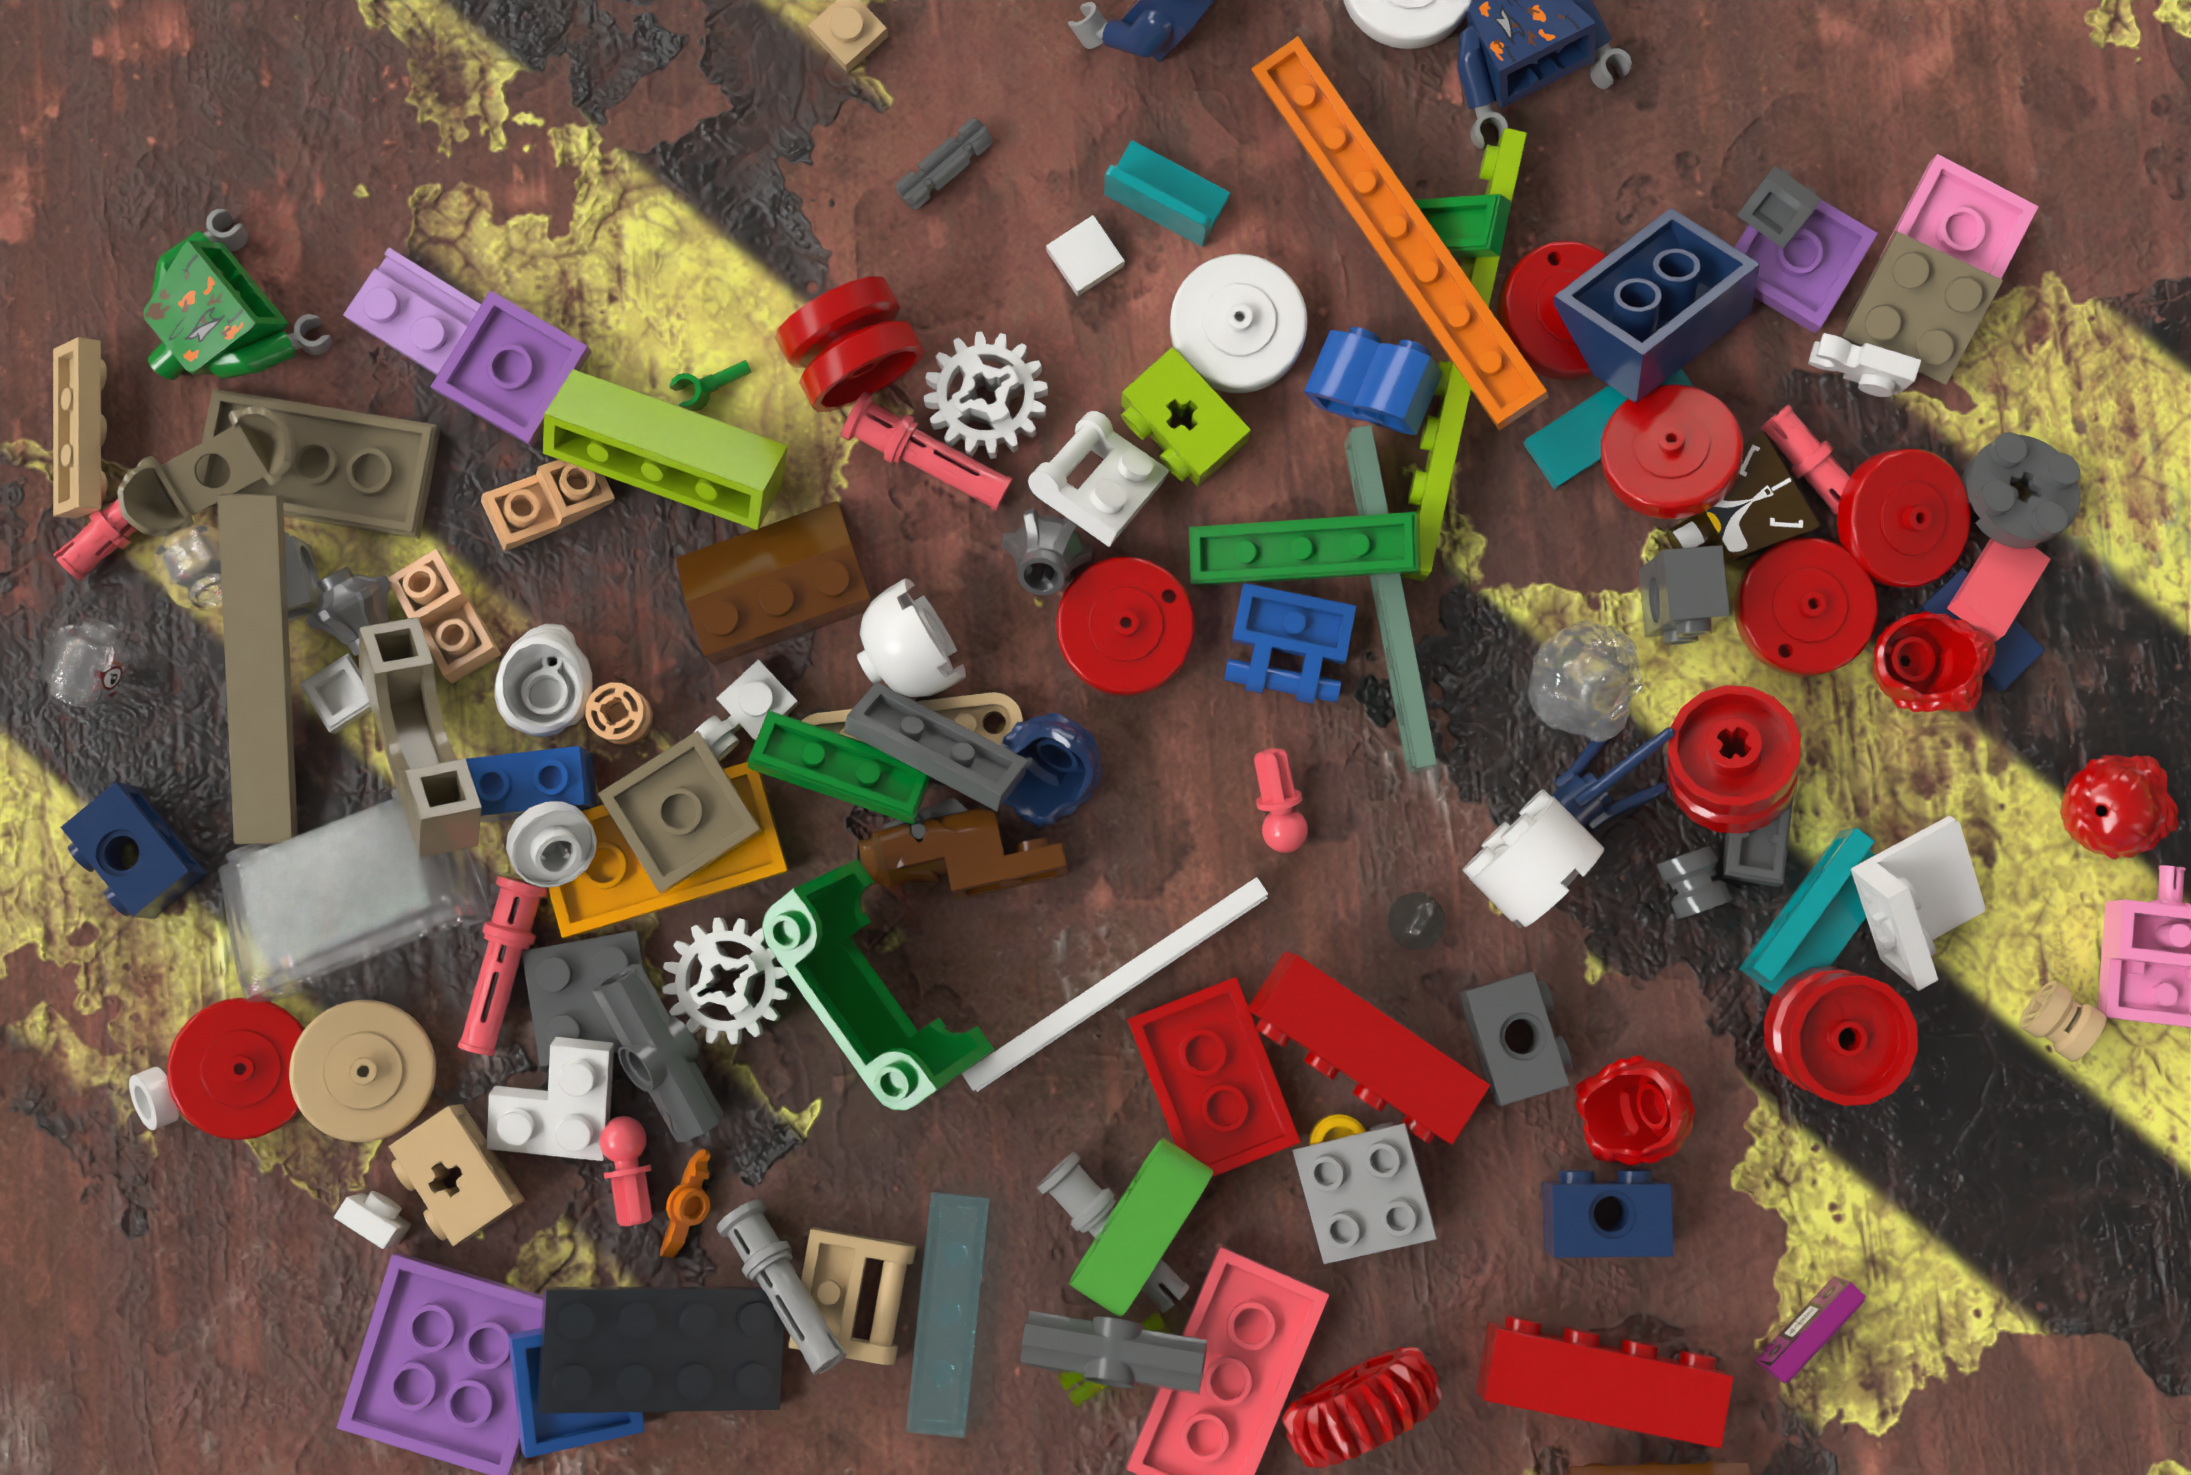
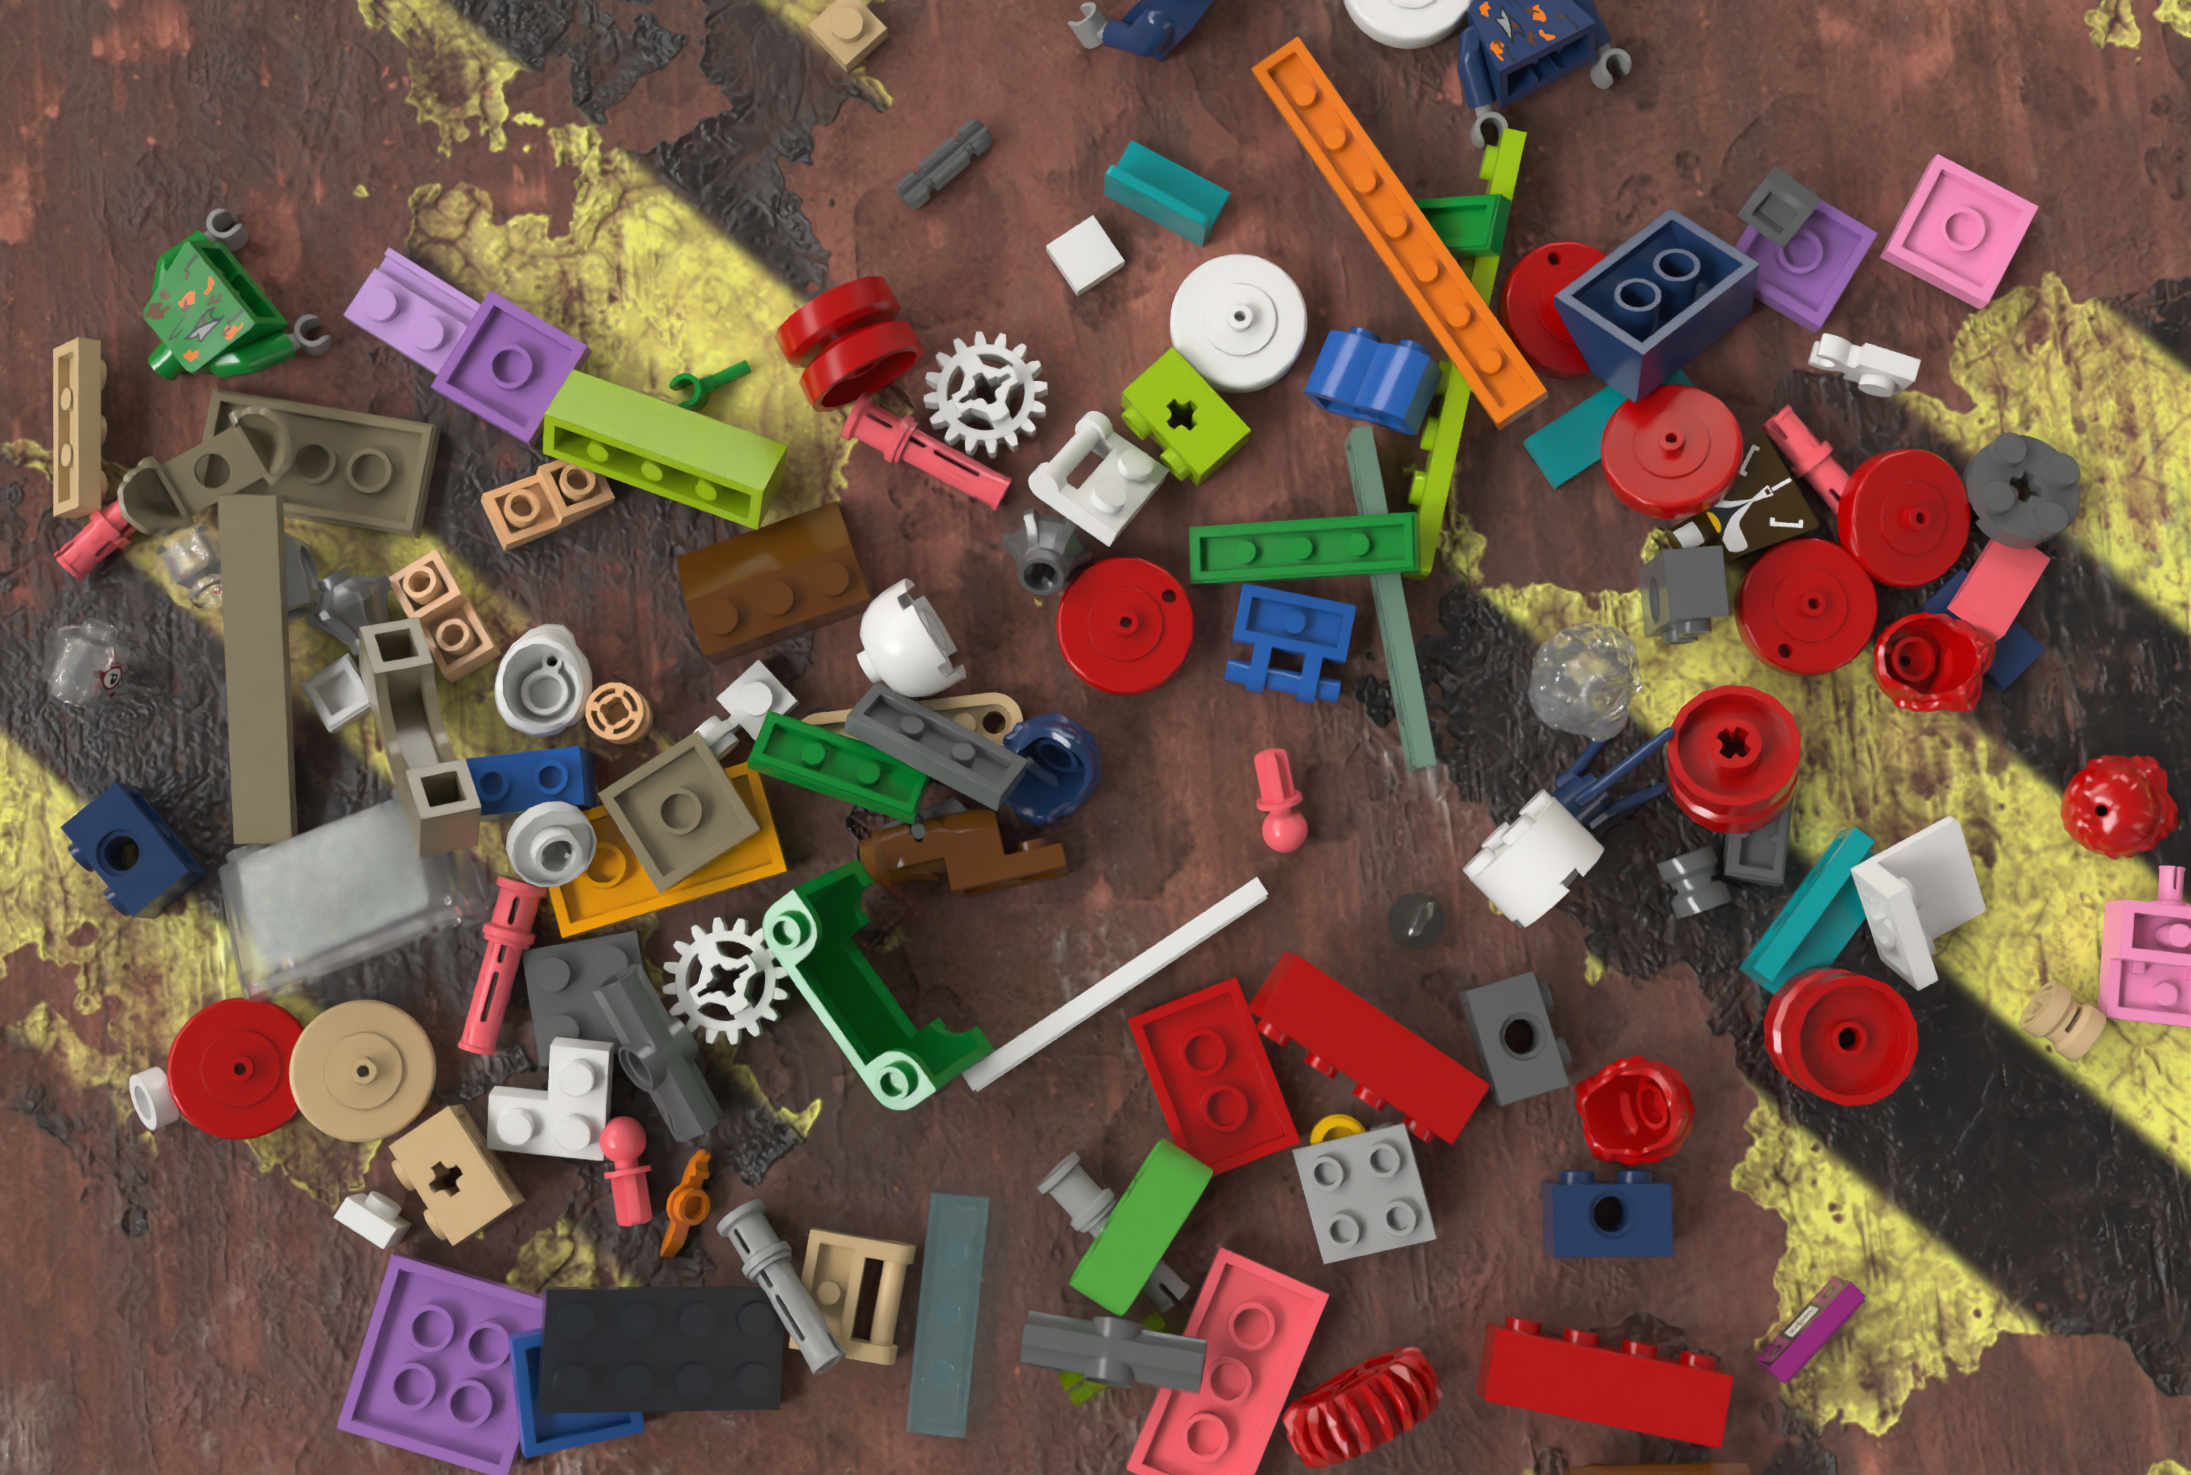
(1922, 305): dark tan plate -> none

